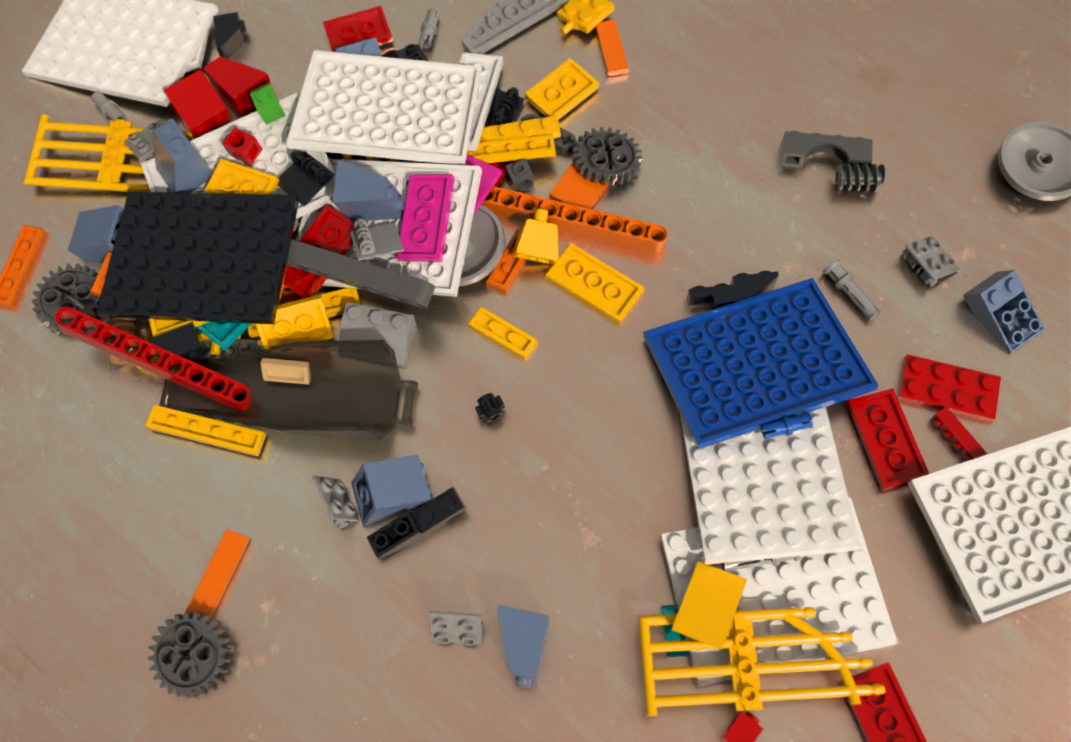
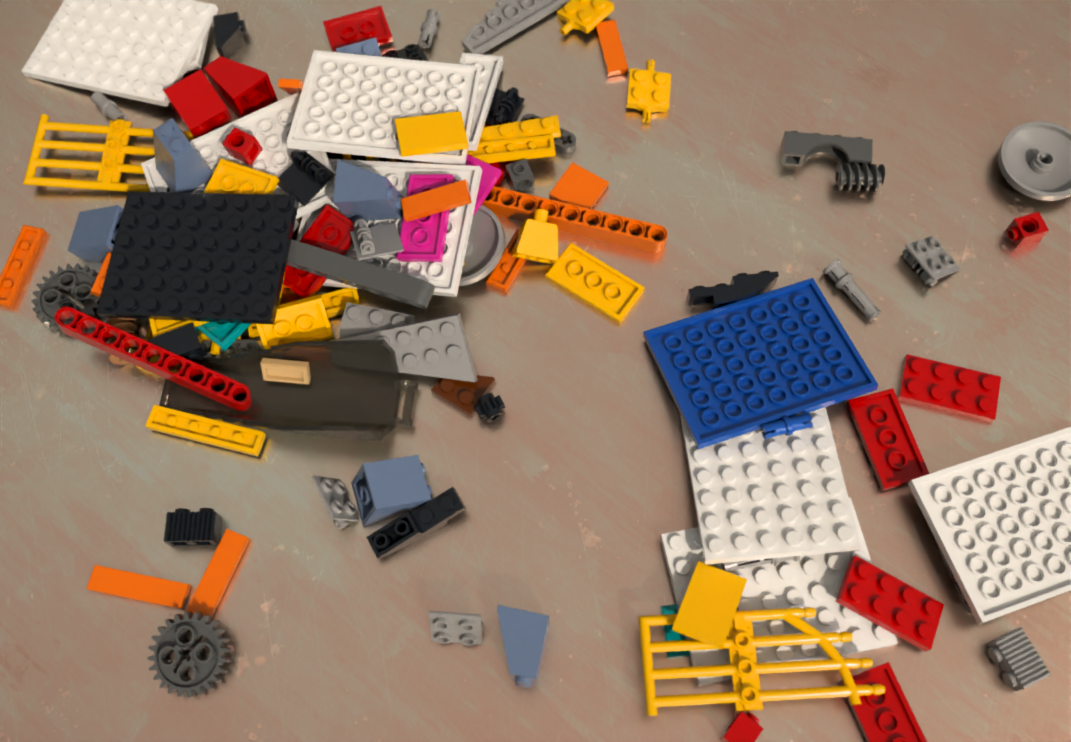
(138, 587): none -> orange tile
(143, 142): light grey hinge -> none
(192, 528): none -> black brick
(267, 103): bright green slope -> none
(290, 86): none -> orange tile
(428, 347): none -> light grey wing
(431, 133): none -> yellow tile
(436, 200): none -> orange tile
(463, 394): none -> reddish brown wing
(502, 333): yellow tile -> none
(562, 89): yellow plate -> none
(593, 160): dark grey gear -> none
(648, 91): none -> yellow plate
(890, 603): none -> red plate
(958, 435): red piece -> none
(1005, 309): sand blue slope -> none
(1017, 659): none -> light grey brick
(1027, 230): none -> red brick

